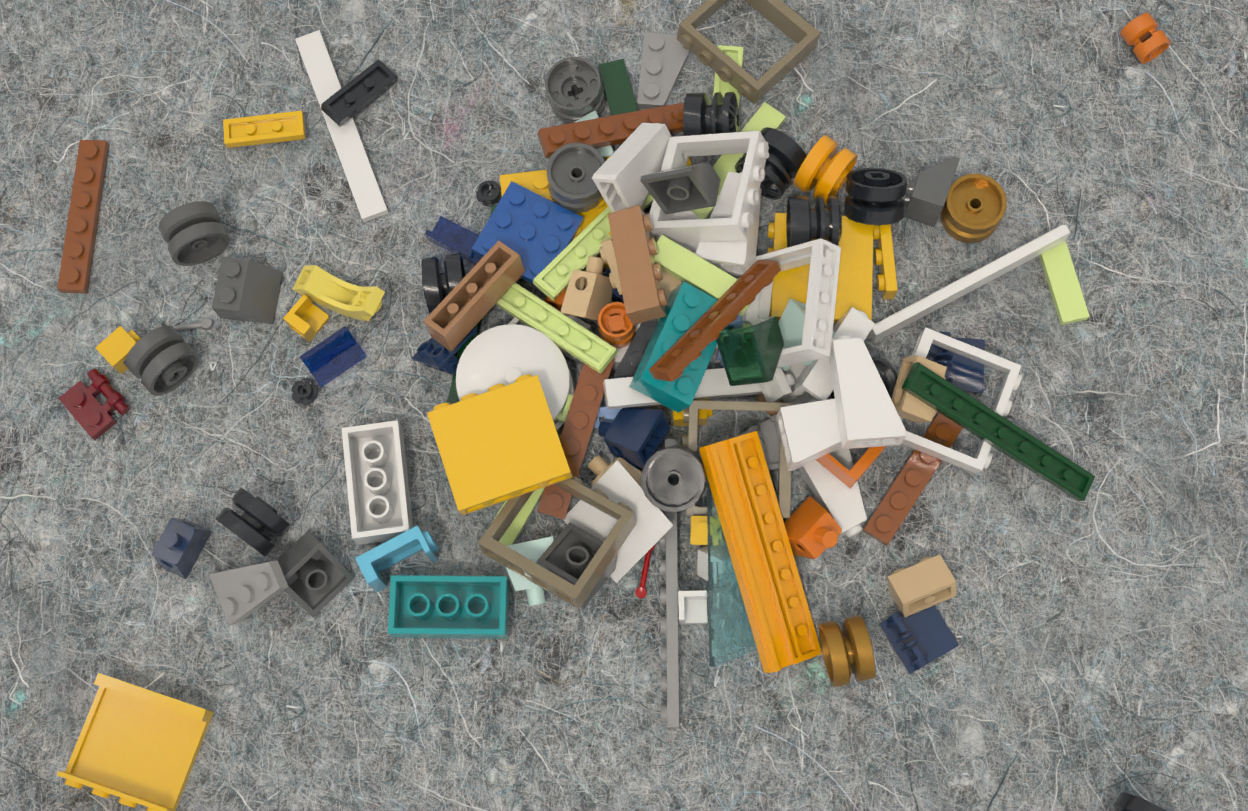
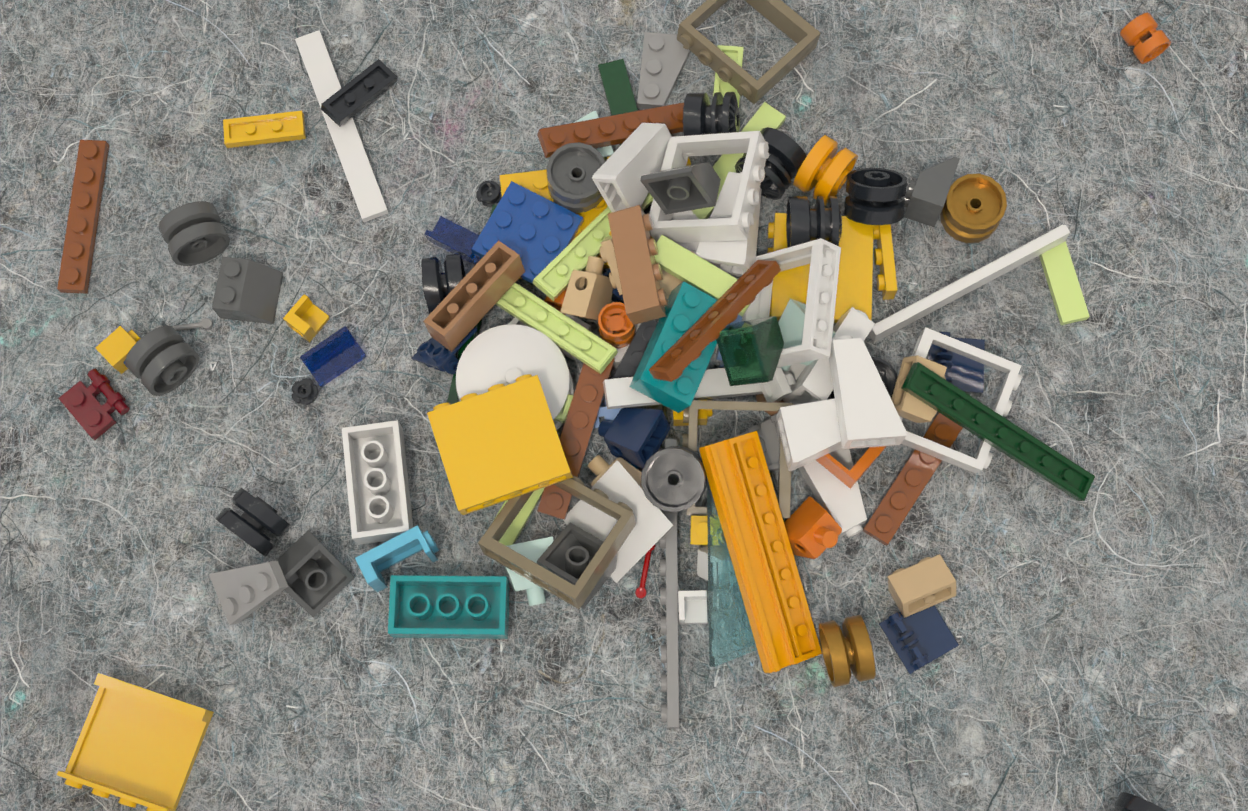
(180, 546): dark blue torso -> none
(337, 294): light yellow arch -> none
(570, 78): dark grey wheel -> none

